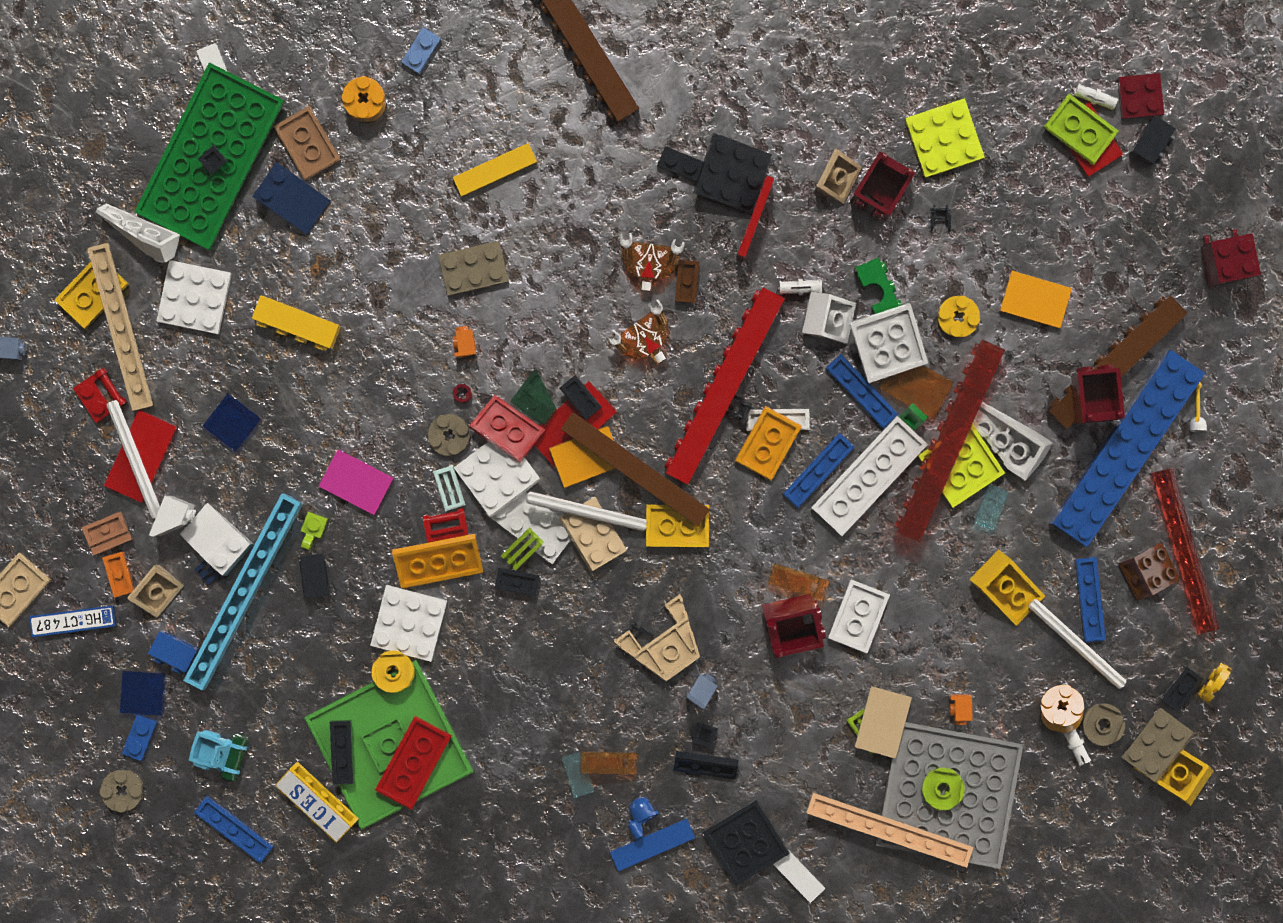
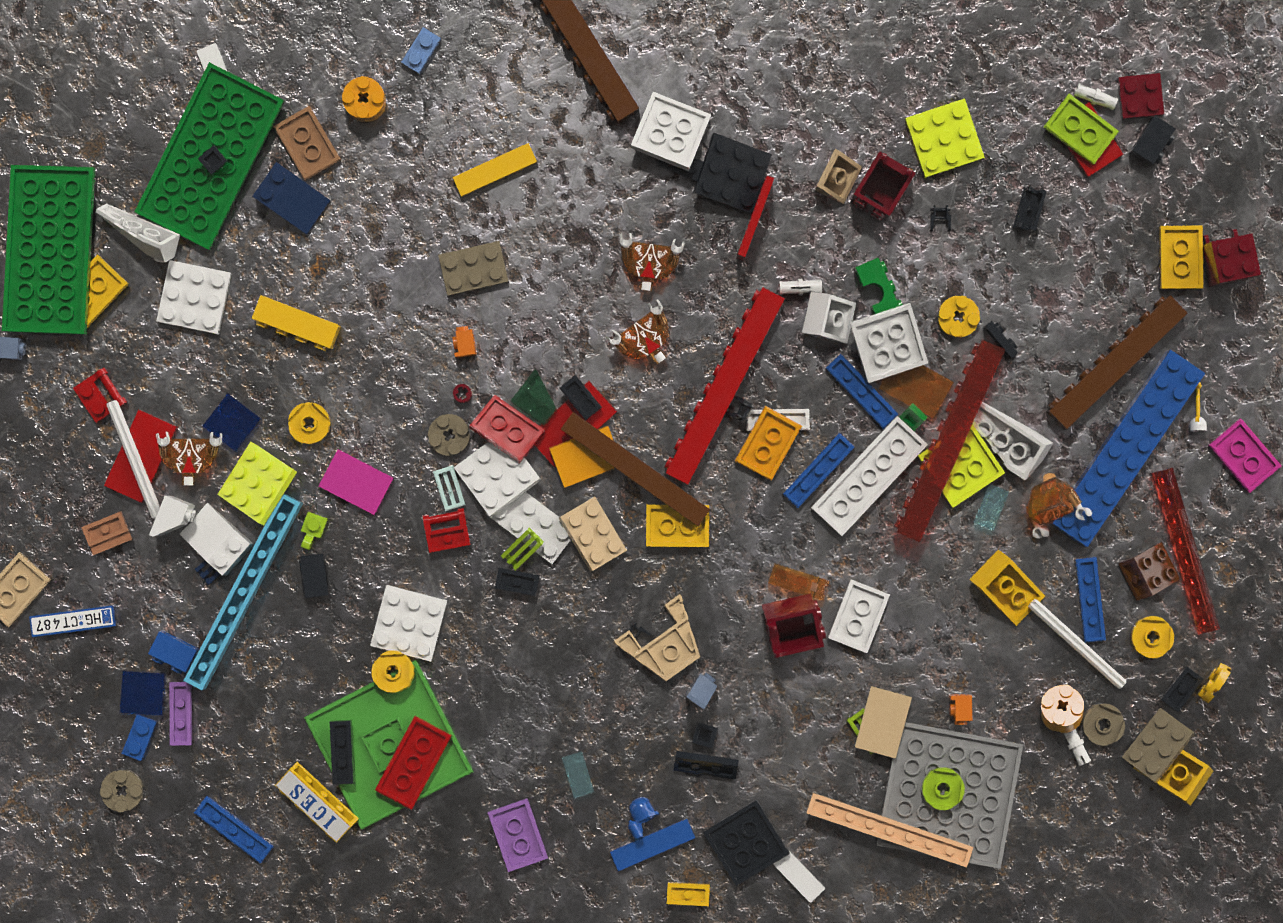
(48, 249): none -> green plate
(118, 574): orange plate -> none
(120, 326): tan plate -> none
(155, 591): tan slope -> none
(180, 713): none -> medium lavender plate
(188, 455): none -> clear orange torso
(217, 753): medium azure piece -> none
(257, 483): none -> neon yellow plate
(321, 423): none -> yellow plate
(437, 561): light orange plate -> none
(517, 834): none -> medium lavender plate
(586, 511): white axle -> none
(608, 762): clear orange plate -> none
(670, 131): none -> white plate
(687, 281): reddish brown plate -> none
(688, 894): none -> yellow plate
(996, 333): none -> black plate
(1029, 209): none -> black hinge
(1035, 299): light orange tile -> none
(1051, 501): none -> clear orange torso
(1098, 401): dark red container -> none
(1159, 646): none -> yellow plate
(1181, 257): none -> yellow plate
(1244, 455): none -> dark pink tile

